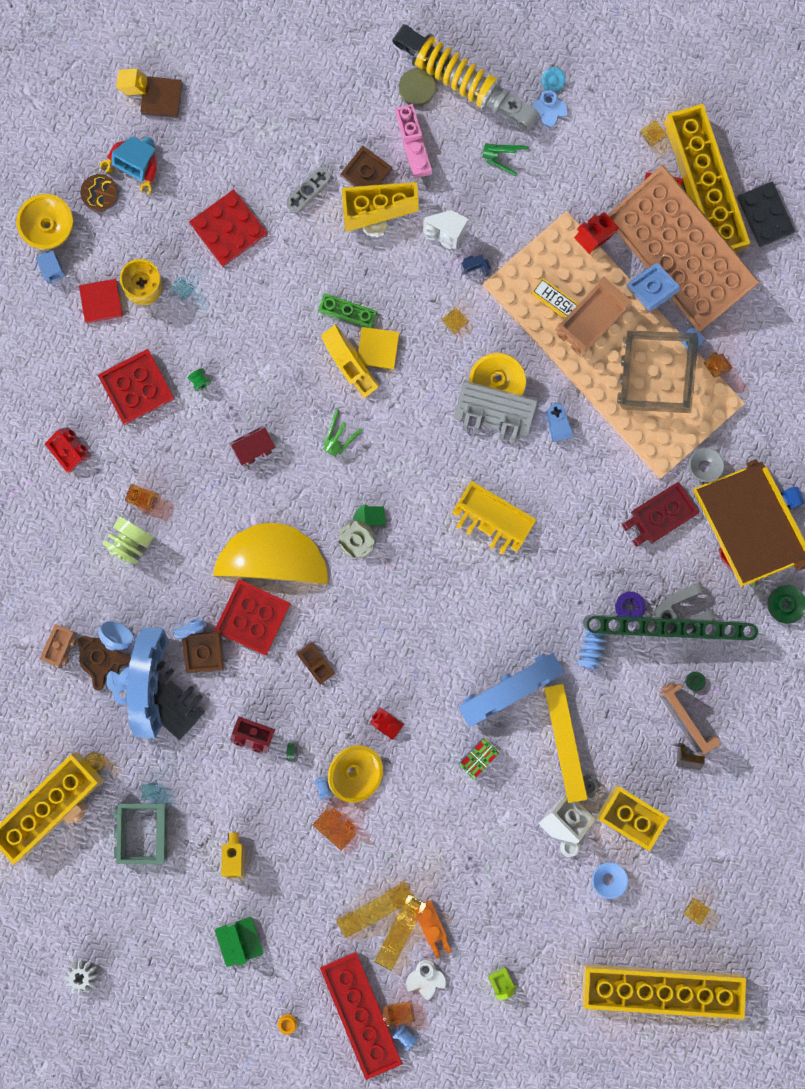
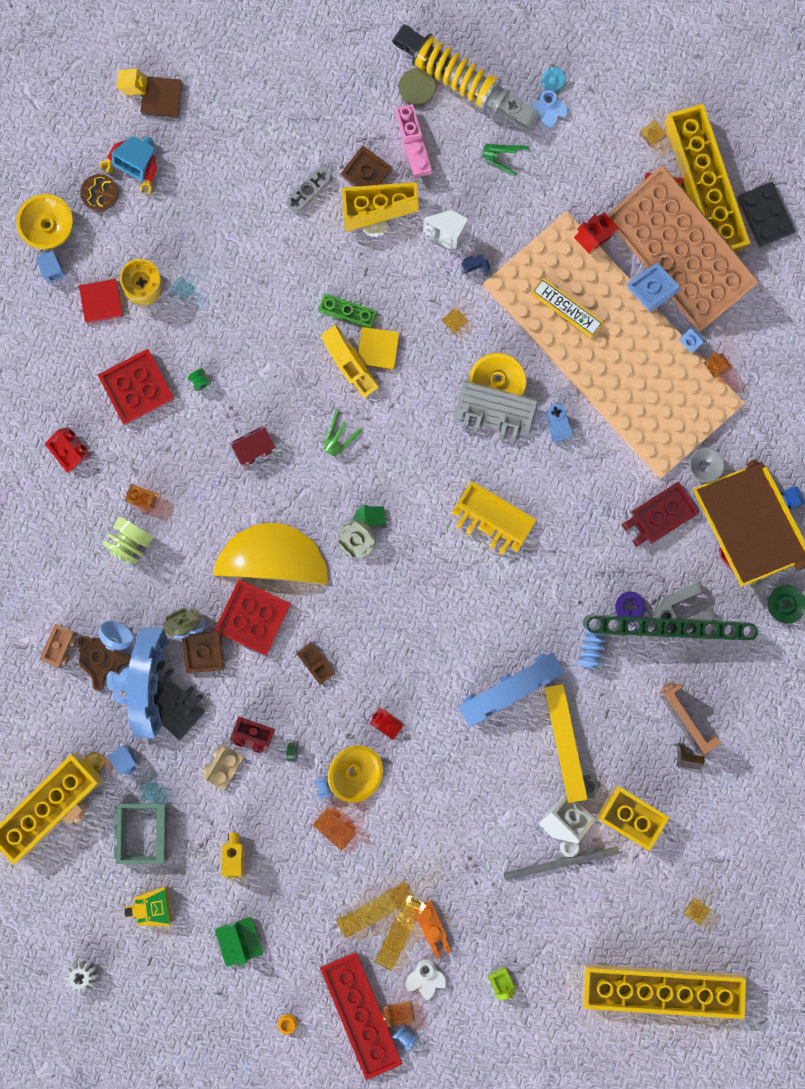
(124, 760): none -> medium blue brick
(151, 908): none -> torso
(181, 621): none -> olive tile
(223, 767): none -> tan bracket
(228, 228): red plate -> none
(479, 758): piece -> none
(593, 316): nougat panel -> none
(598, 855): none -> flat silver bar
(619, 884): light blue piece -> none
(686, 406): clear smoke window -> none
(695, 681): dark green tile -> none

